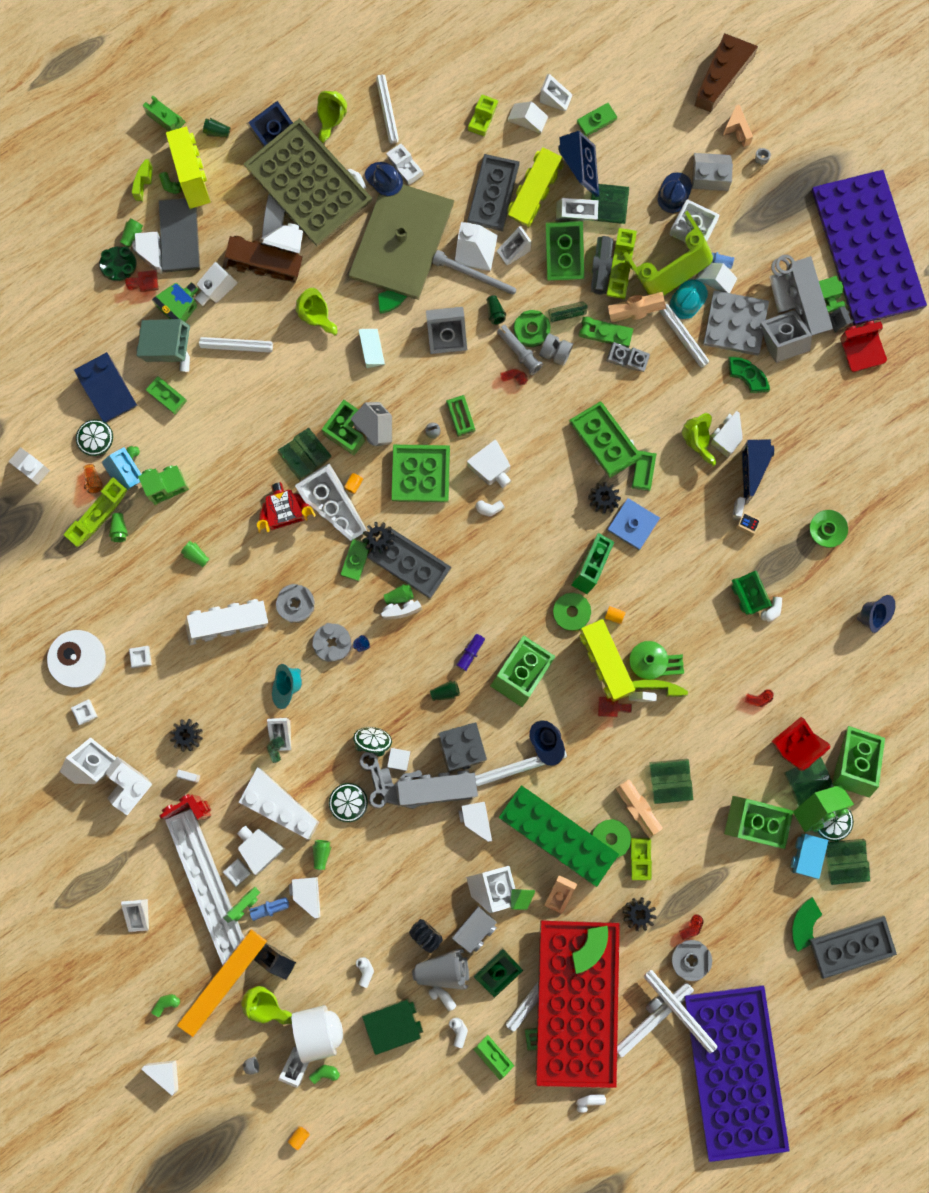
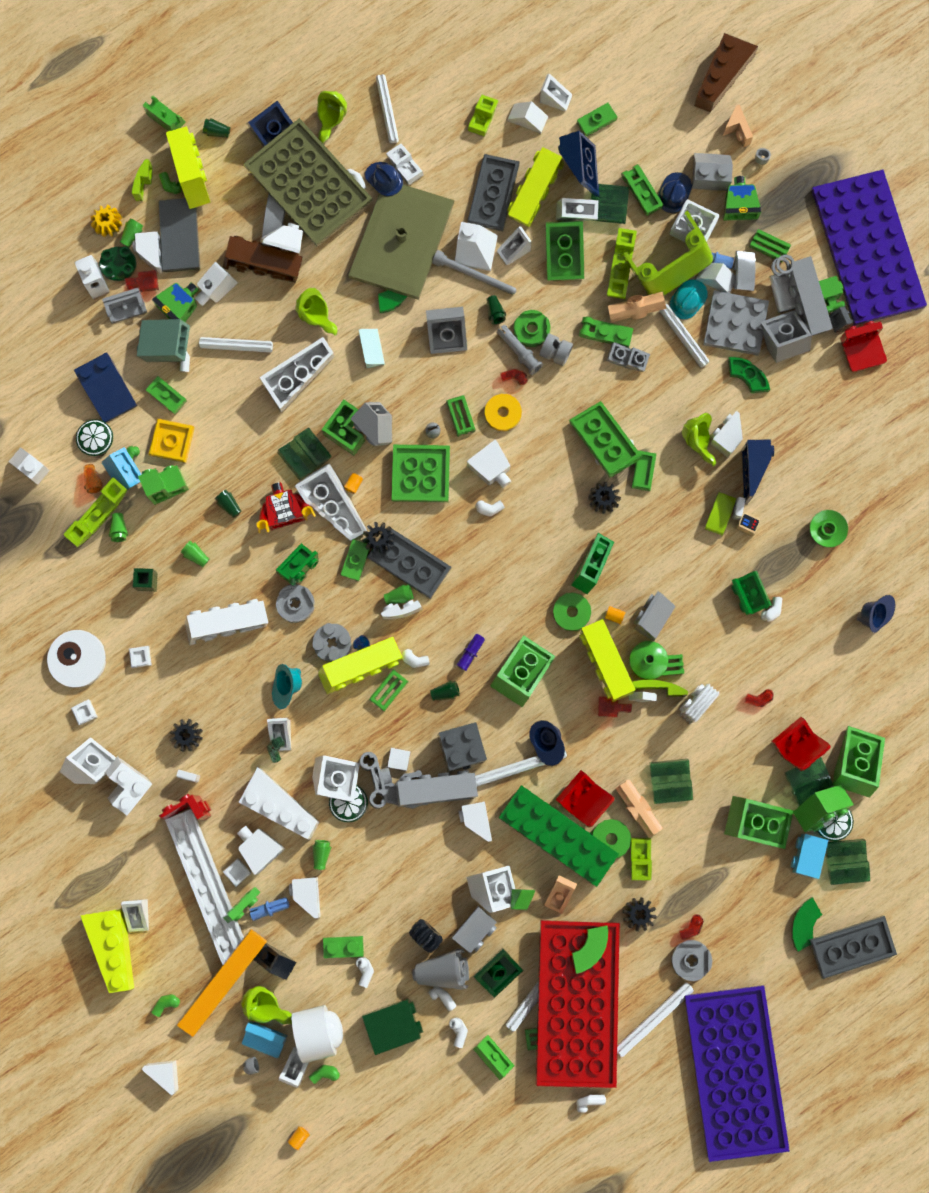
(91, 273): none -> white torso
(110, 944): none -> neon yellow wedge
(111, 216): none -> yellow gear
(124, 305): none -> light grey hinge
(145, 579): none -> dark green brick
(171, 441): none -> yellow tile
(228, 503): none -> dark green cone
(264, 1039): none -> medium azure panel
(293, 375): none -> white wedge
(297, 564): none -> green bracket
(335, 778): none -> white slope
(343, 947): none -> bright green plate
(359, 665): none -> neon yellow wedge
(372, 740): dish -> none
(394, 695): none -> bright green tile
(414, 661): none -> white arm
(507, 402): none -> yellow tile
(567, 311): clear green slope -> none
(585, 799): none -> red bracket
(602, 265): dark grey piece -> none
(633, 524): medium blue plate -> none
(642, 190): none -> bright green plate
(654, 618): none -> light grey slope
(654, 1004): light grey tile -> none
(680, 1011): white axle -> none
(702, 698): none -> white brick
(720, 513): none -> lime slope
(741, 201): none -> bright green torso
(745, 270): none -> light grey slope
(775, 246): none -> bright green tile

